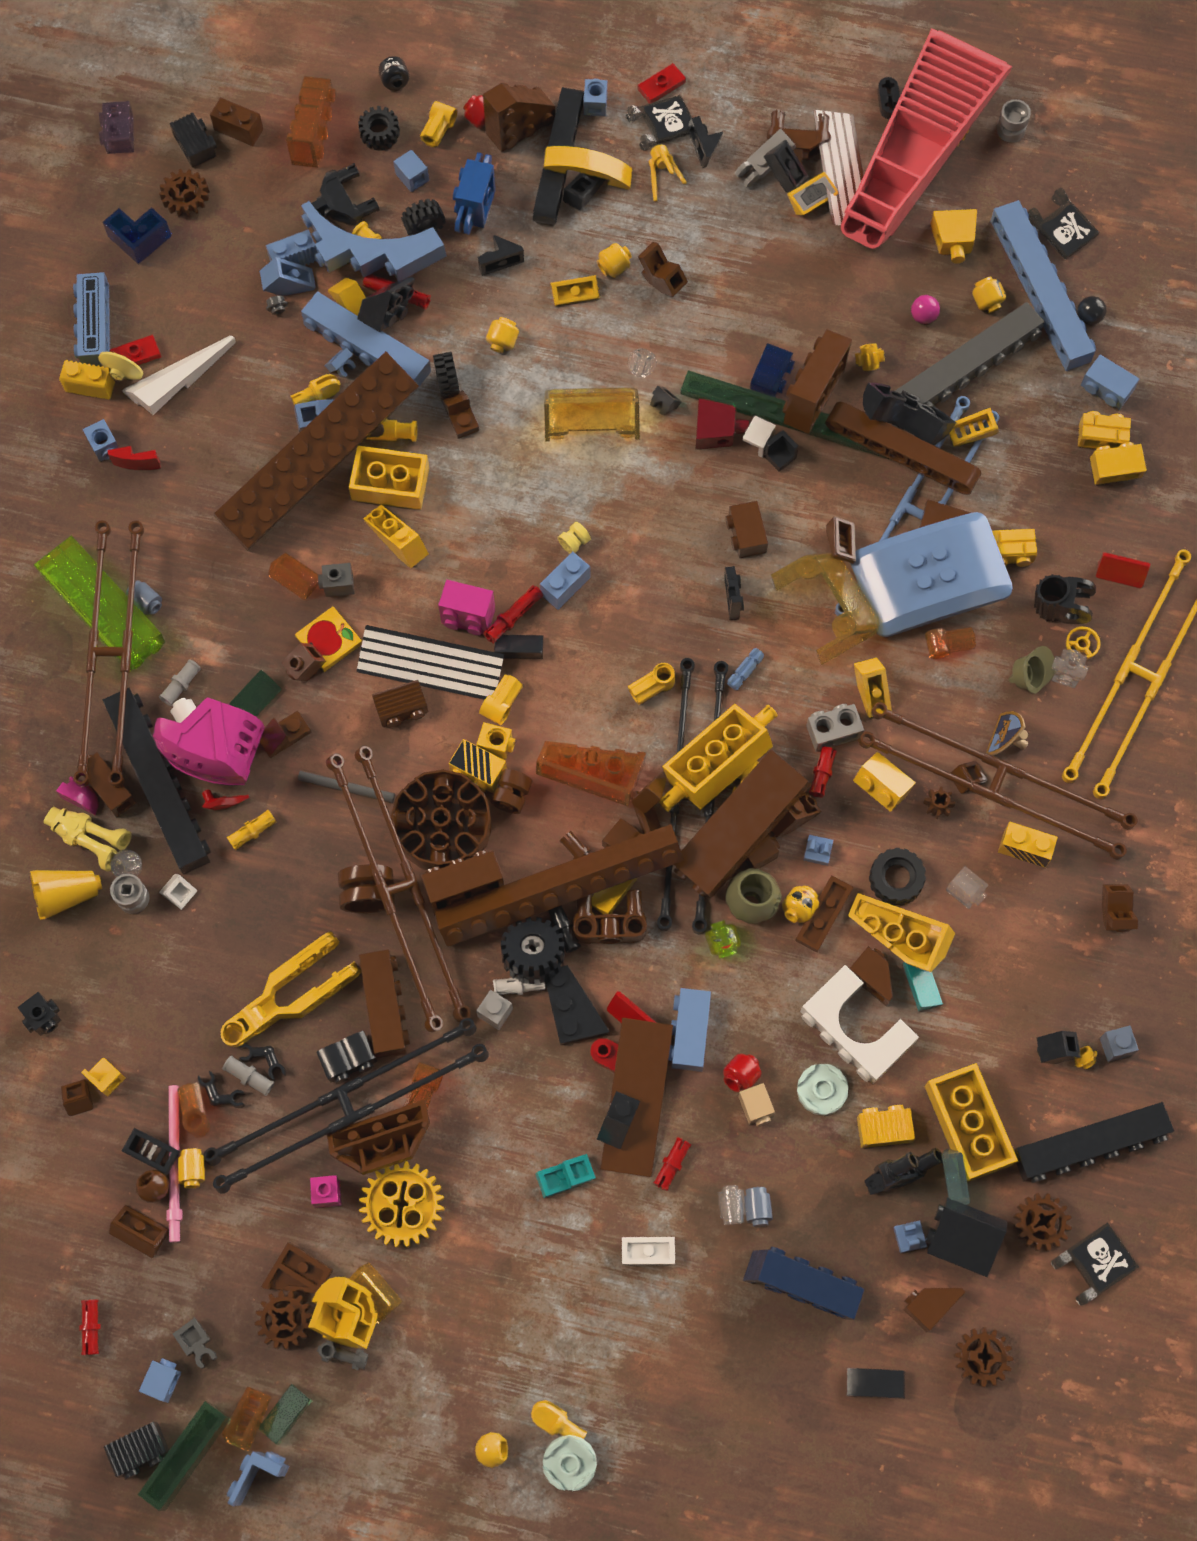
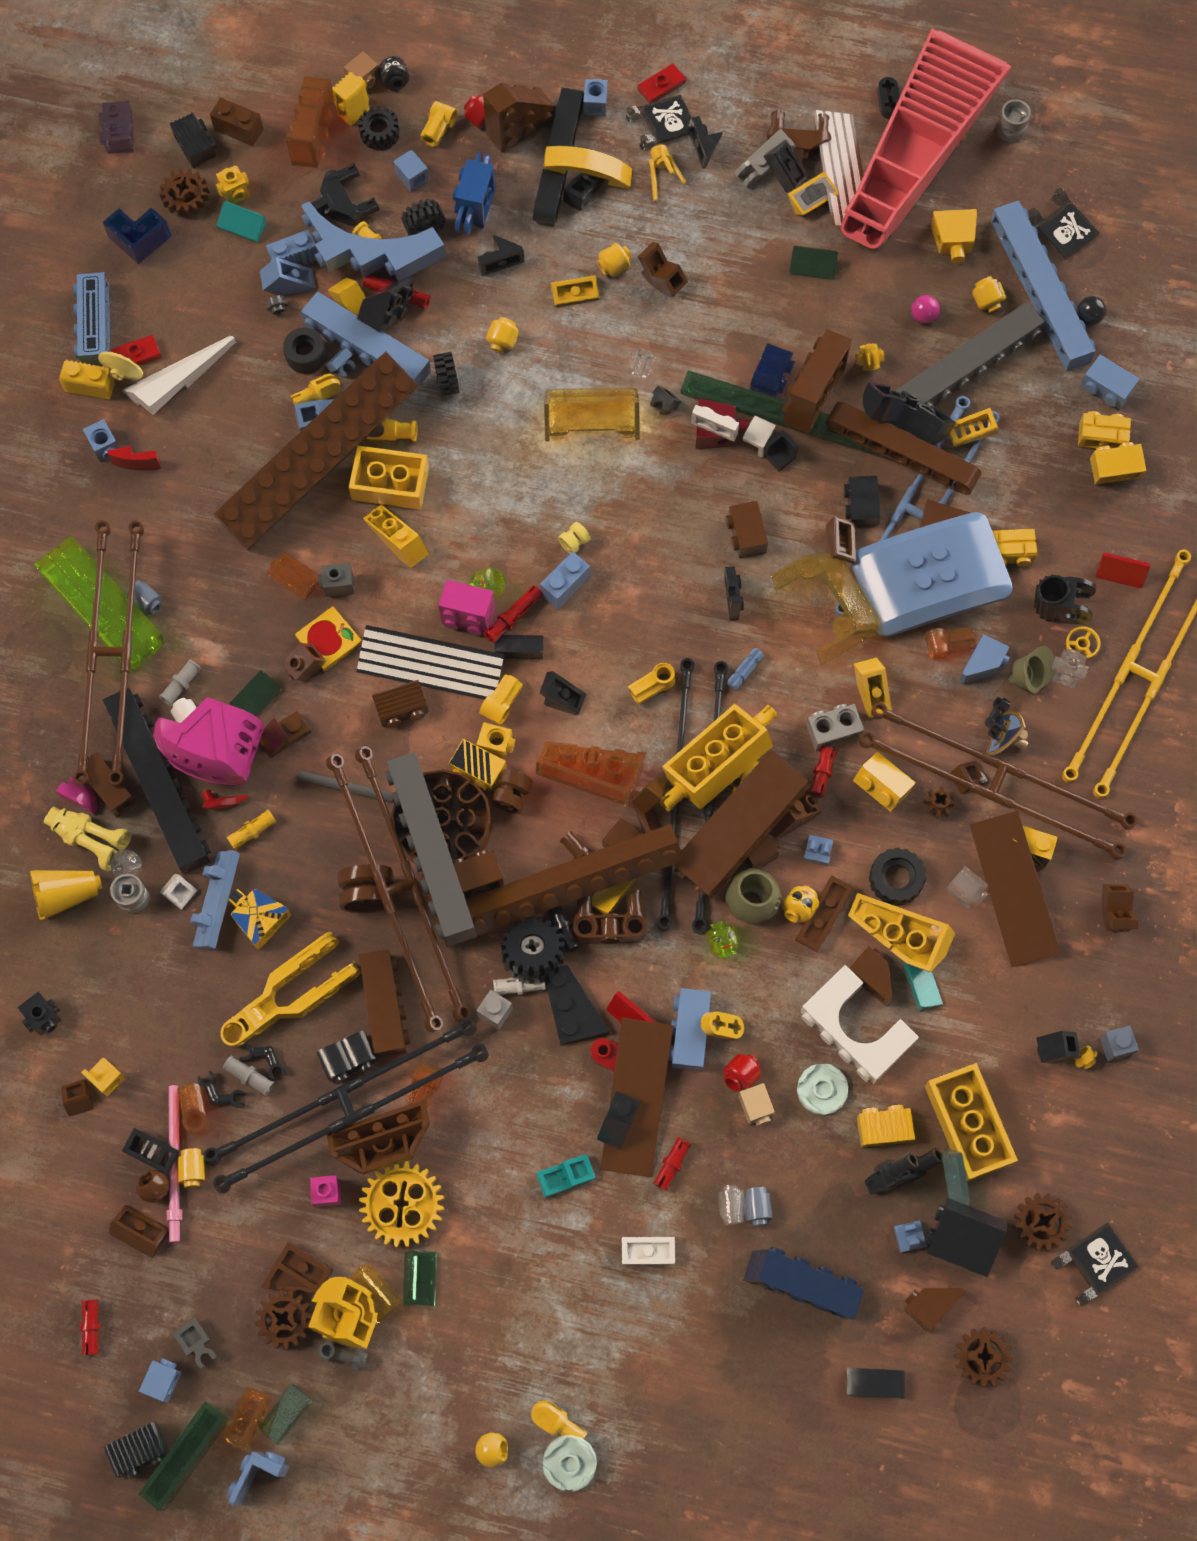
(216, 899): none -> medium blue hinge
(233, 185): none -> yellow brick
(241, 222): none -> teal slope
(258, 915): none -> torso
(304, 363): none -> black tyre
(351, 98): none -> yellow brick
(365, 68): none -> medium nougat brick
(419, 1278): none -> clear green slope
(432, 850): none -> dark grey brick
(460, 414): reddish brown slope -> none
(489, 579): none -> clear neon green head
(561, 694): none -> black slope
(713, 422): none -> white plate
(722, 1030): none -> yellow beam
(813, 262): none -> clear green slope
(862, 500): none -> black brick
(985, 660): none -> medium blue slope
(999, 707): none -> black arm
(1014, 889): none -> reddish brown sticker
(1093, 1141): black brick -> none

